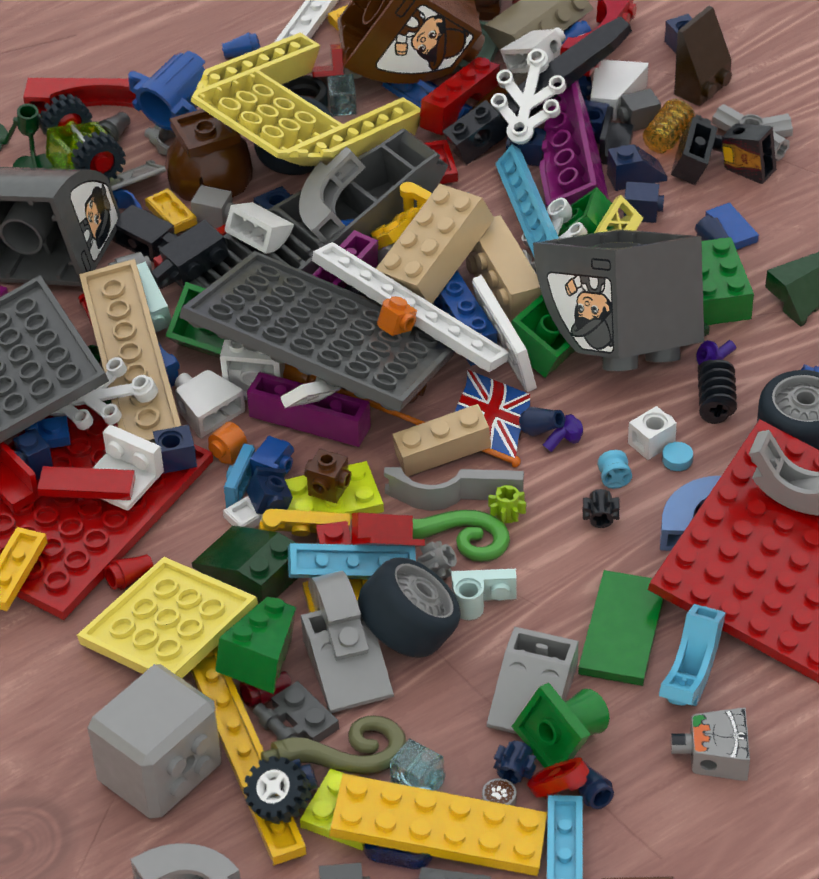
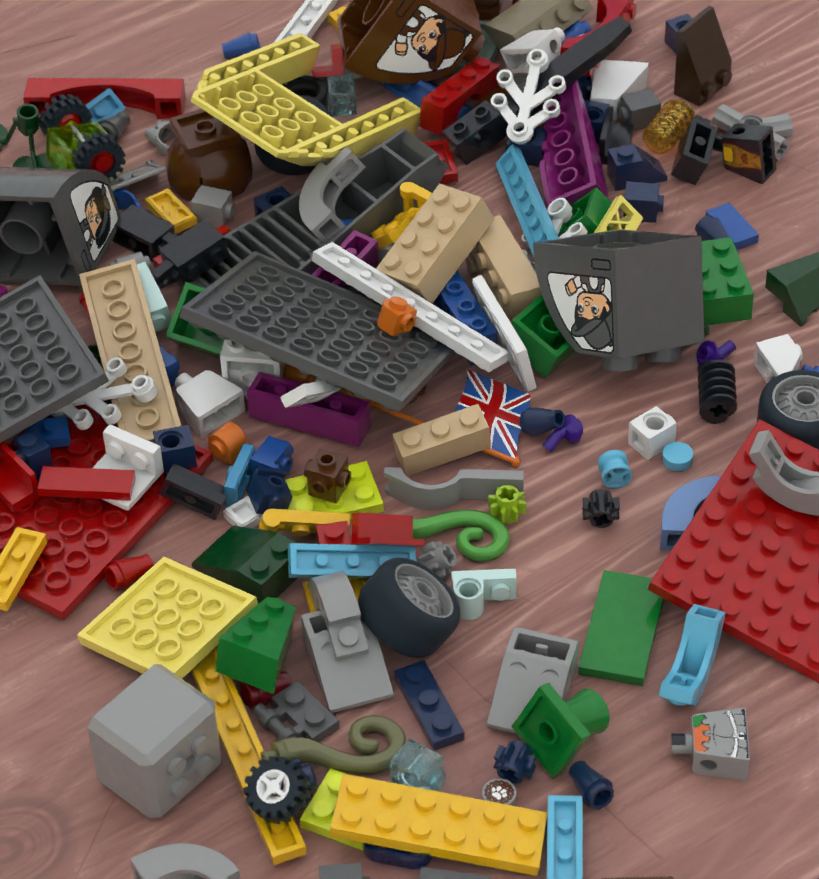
(105, 106): none -> dark azure plate
(169, 89): blue container -> none
(193, 491): none -> black panel
(257, 227): white brick -> none
(429, 705): none -> dark blue plate
(558, 777): red plate -> none
(777, 356): none -> white slope

